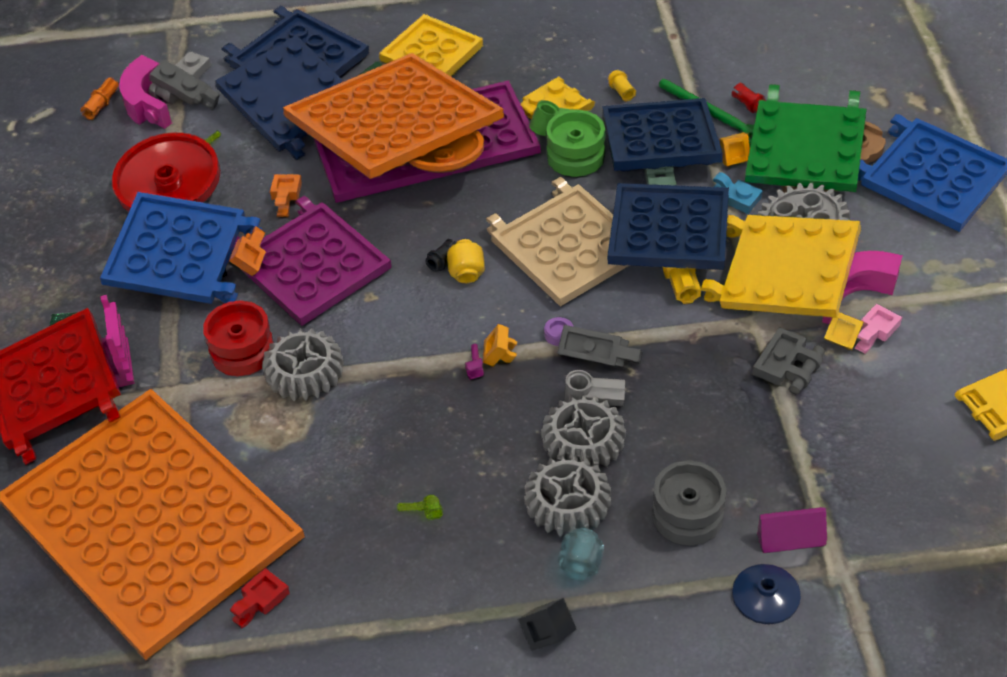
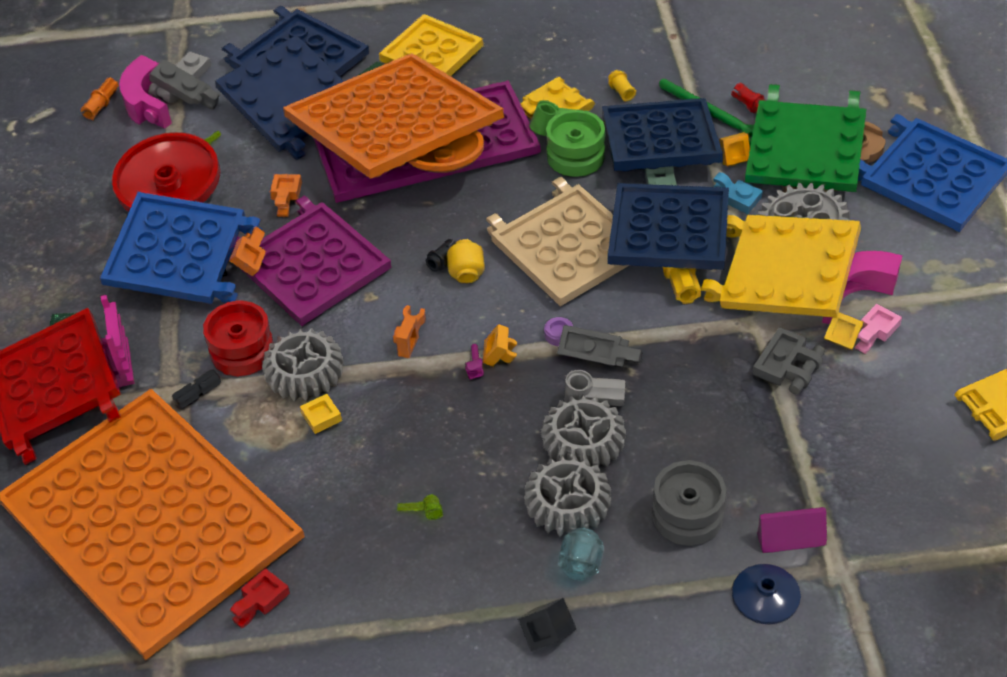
(201, 385): none -> black piece
(320, 413): none -> yellow plate
(407, 334): none -> orange plate

